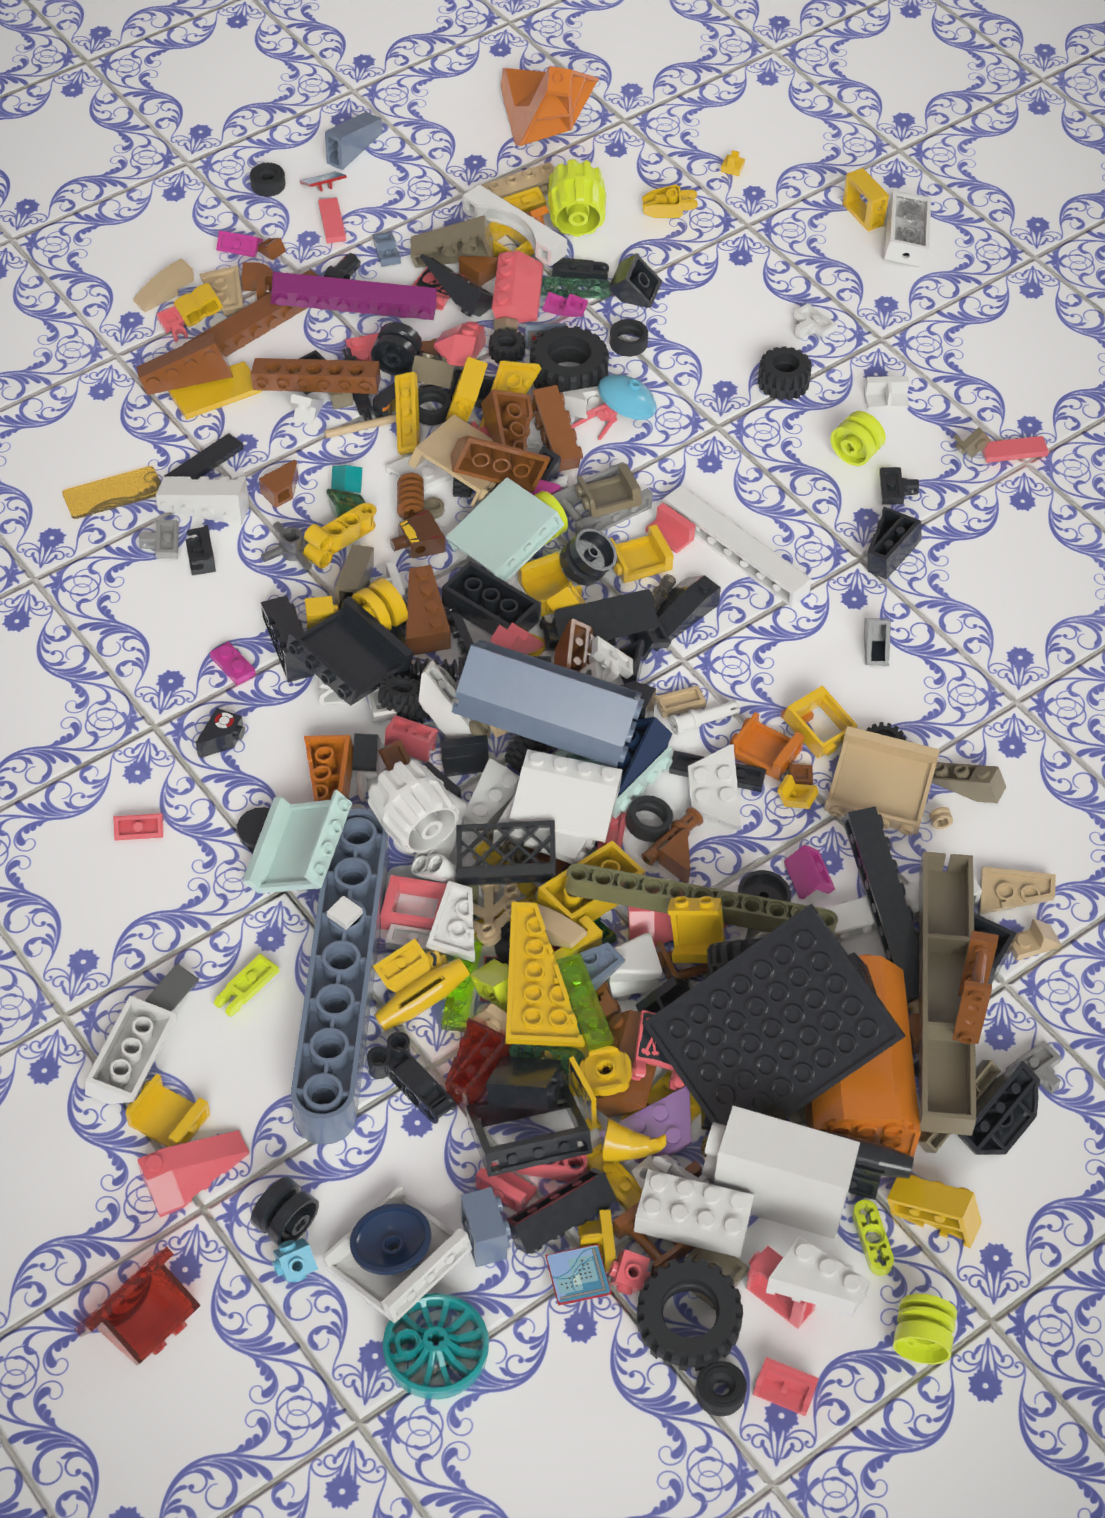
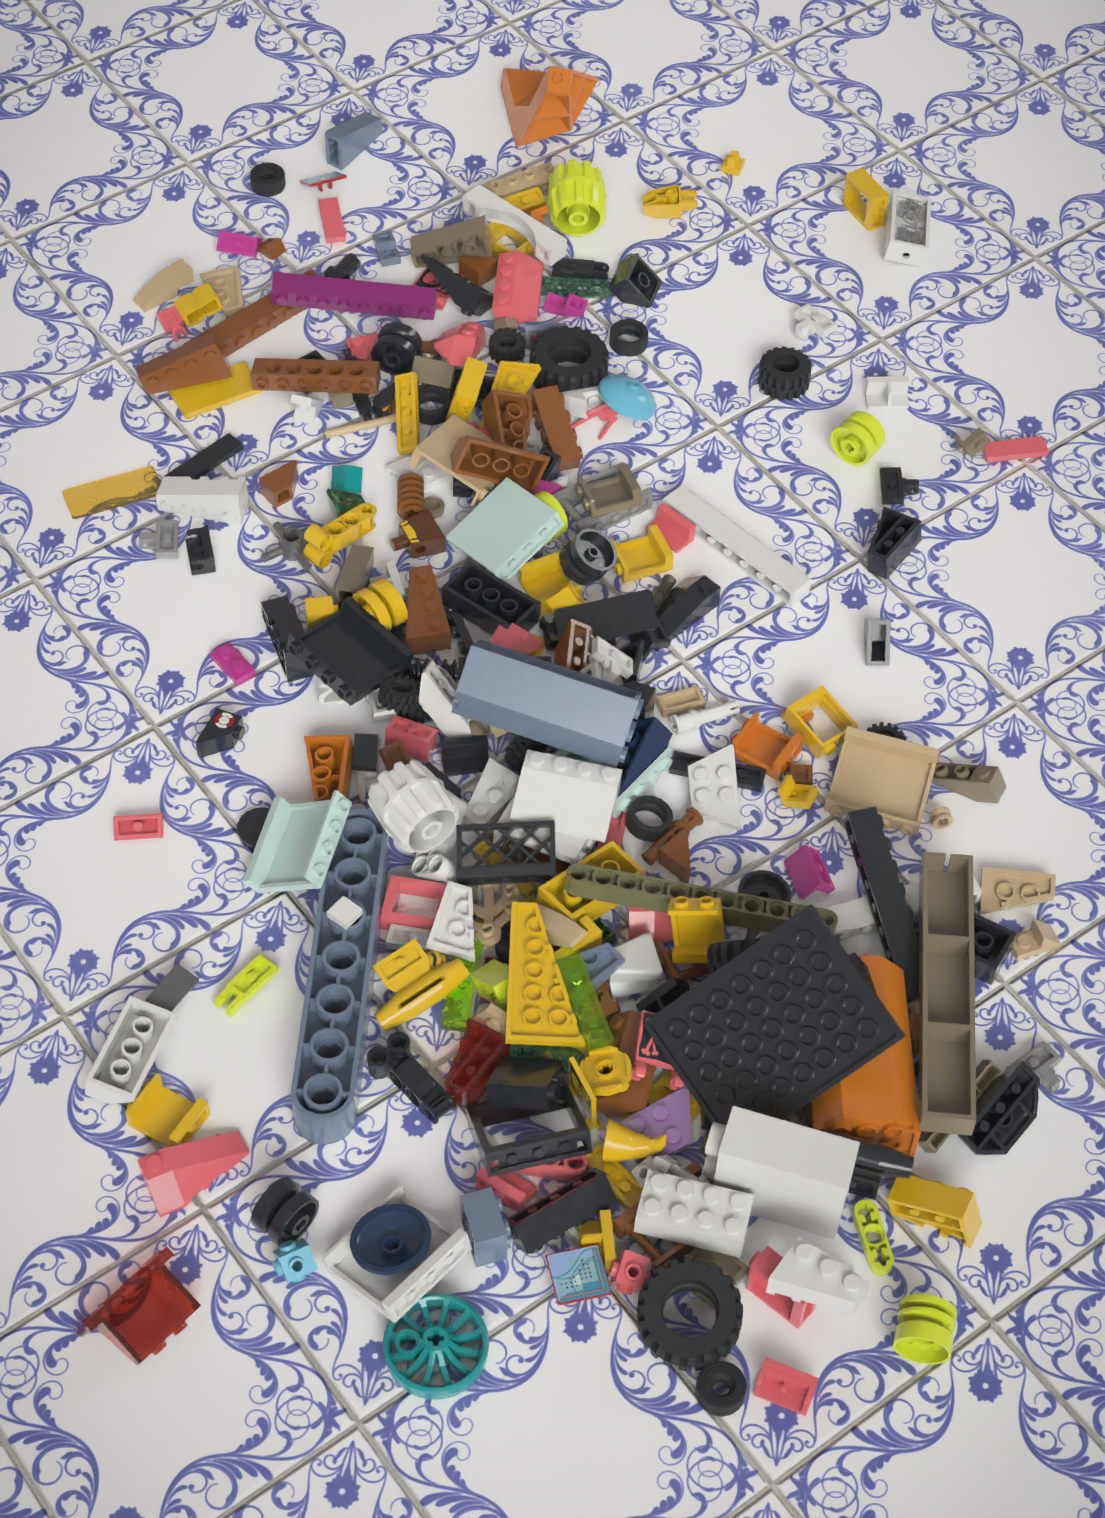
(257, 278): dark orange brick -> none
(975, 987): dark orange fence -> none

